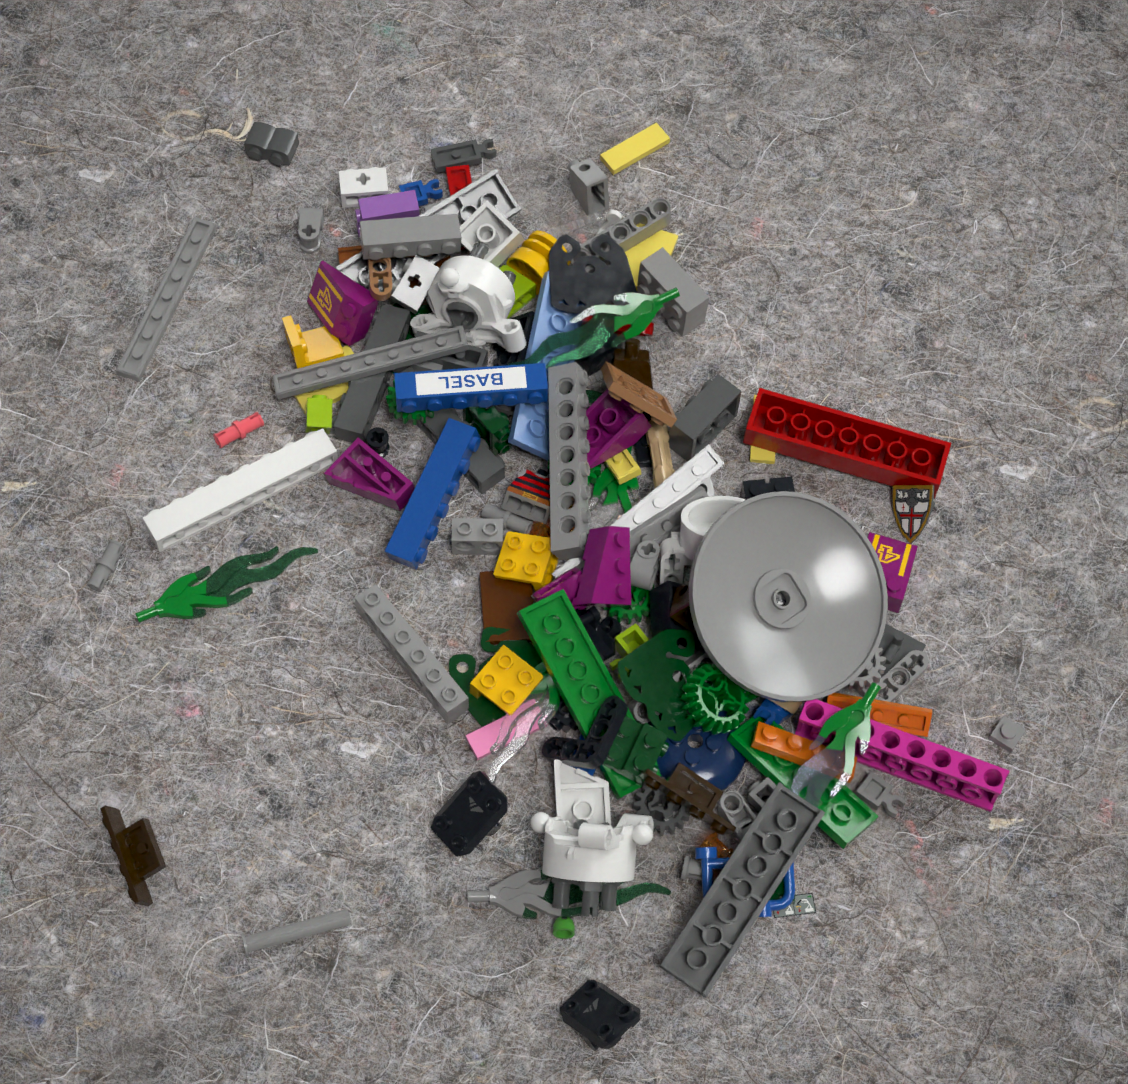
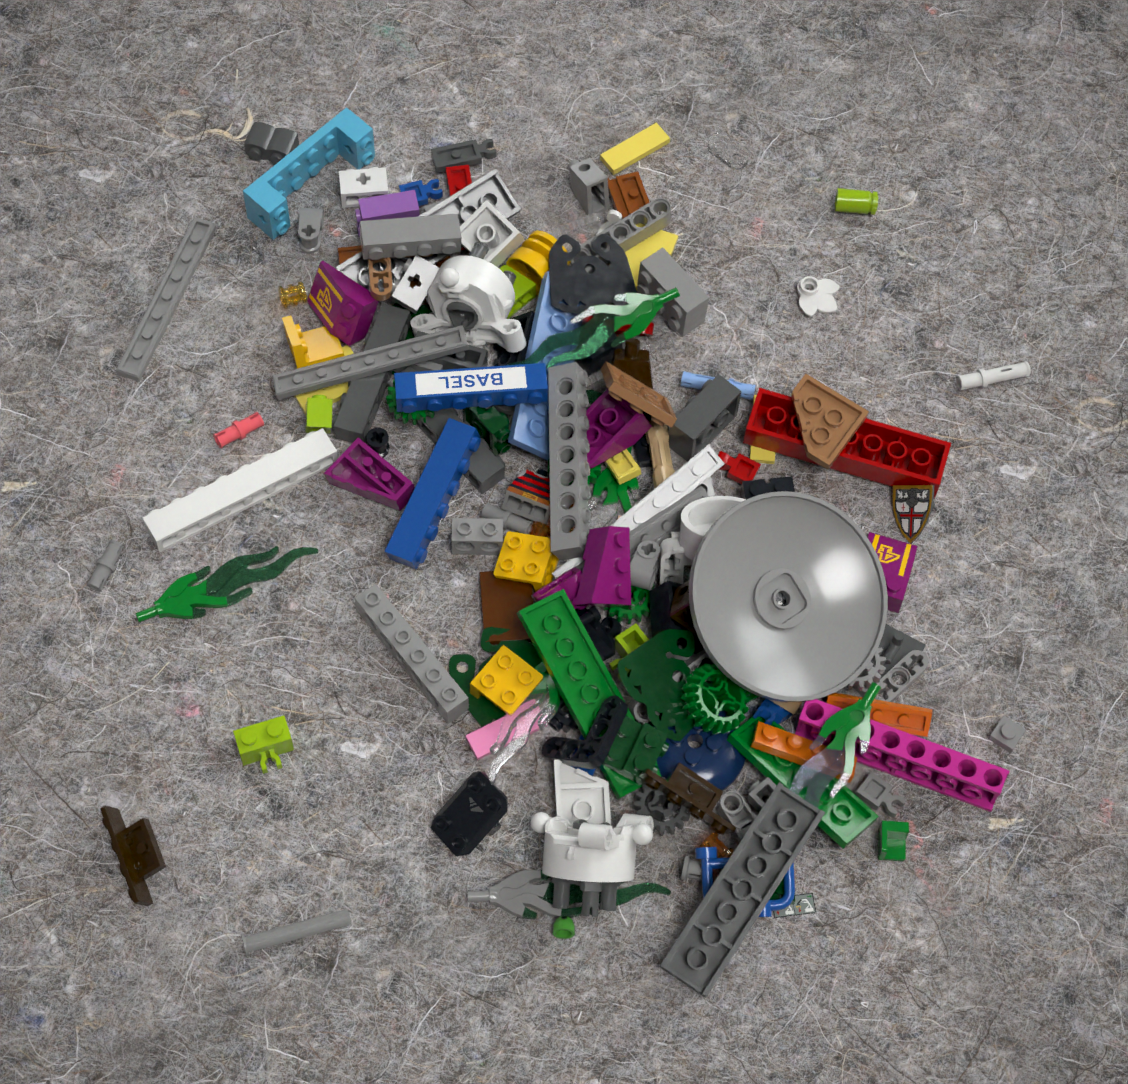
(264, 741): none -> lime brick
(267, 195): none -> medium azure plate
(284, 292): none -> clear yellow bush
(599, 1014): black shield -> none
(627, 193): none -> dark orange plate
(697, 381): none -> light blue pin
(740, 468): none -> red plate
(818, 298): none -> white plate
(825, 420): none -> medium nougat plate
(856, 201): none -> lime piece
(892, 840): none -> green panel
(982, 377): none -> white pin

